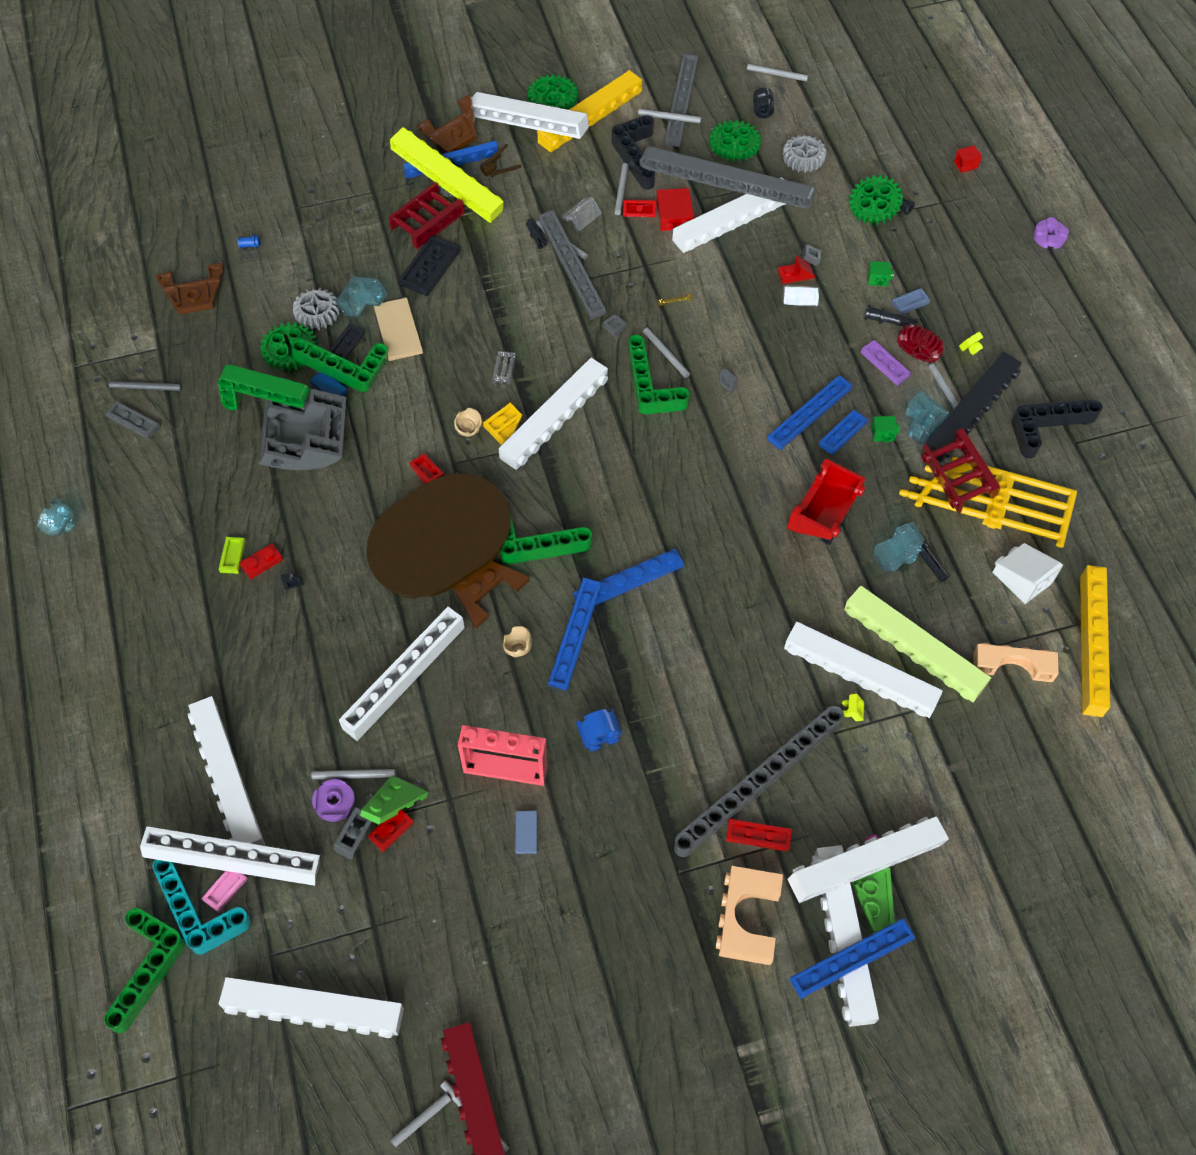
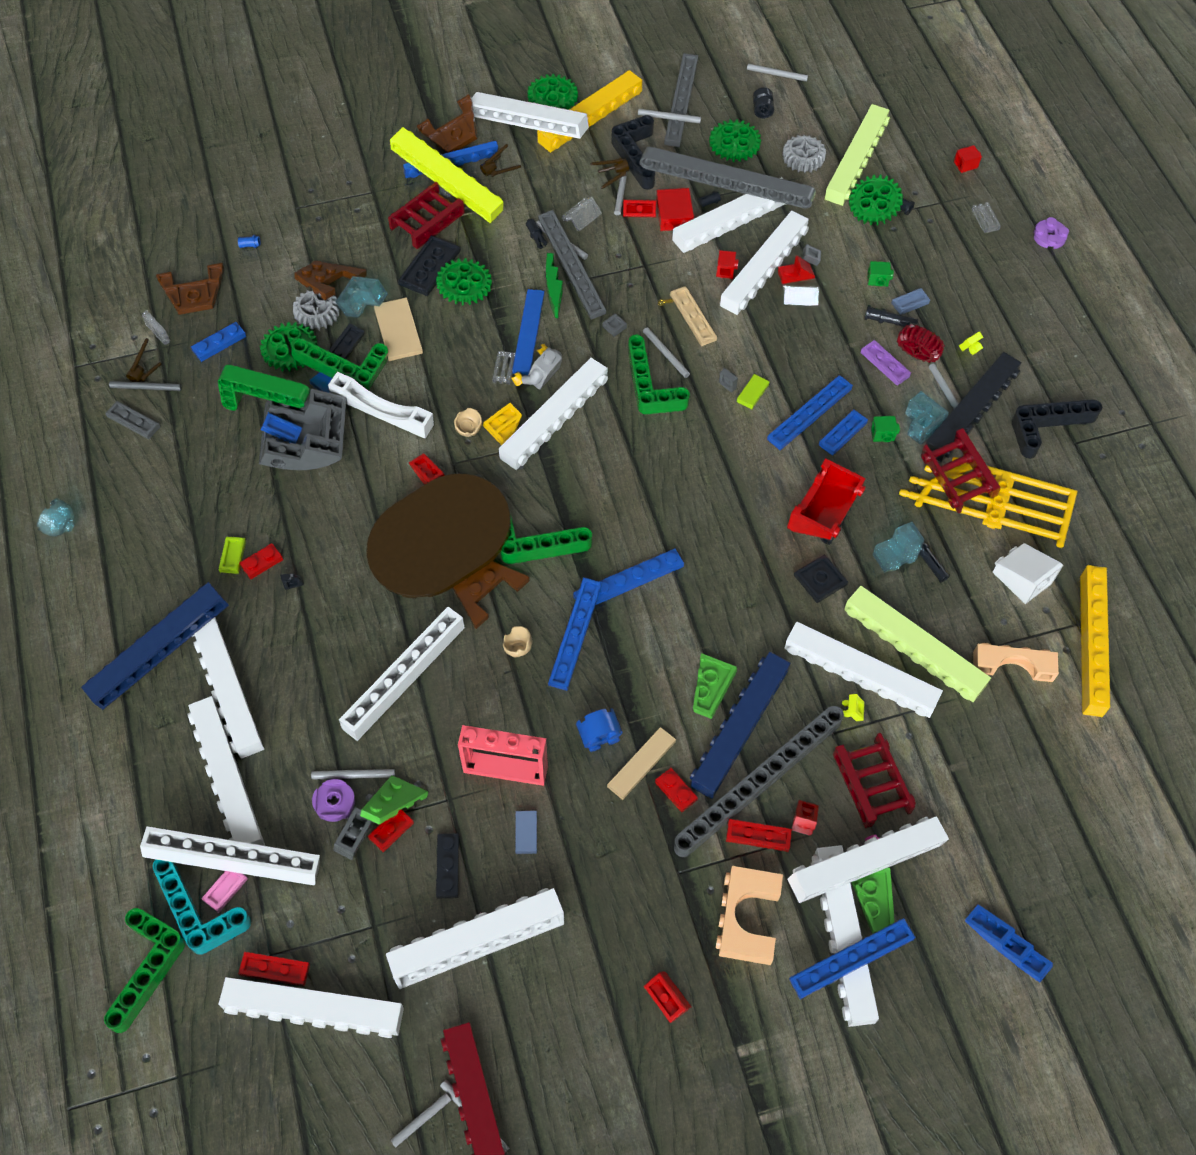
(136, 372): none -> dark brown plant
(154, 646): none -> dark blue brick
(155, 327): none -> clear tile
(218, 341): none -> blue plate
(227, 690): none -> white brick
(274, 969): none -> red plate
(281, 428): none -> blue tile
(321, 274): none -> reddish brown wing
(408, 418): none -> white arch
(447, 866): none -> black plate
(464, 281): none -> green gear
(475, 938): none -> white brick
(528, 332): none -> blue tile
(542, 368): none -> light grey torso
(554, 286): none -> green slope
(620, 166): none -> dark brown plant
(641, 763): none -> tan tile
(667, 996): none -> red slope
(676, 790): none -> red plate
(693, 316): none -> tan tile
(710, 199): none -> black pin
(712, 684): none -> bright green wing
(726, 264): none -> red brick
(740, 725): none -> dark blue brick
(753, 391): none -> lime tile
(764, 263): none -> white brick
(805, 817): none -> red slope
(820, 578): none -> black plate
(857, 155): none -> yellowish green brick
(860, 794): none -> dark red fence
(989, 217): none -> clear tile
(1008, 943): none -> blue slope

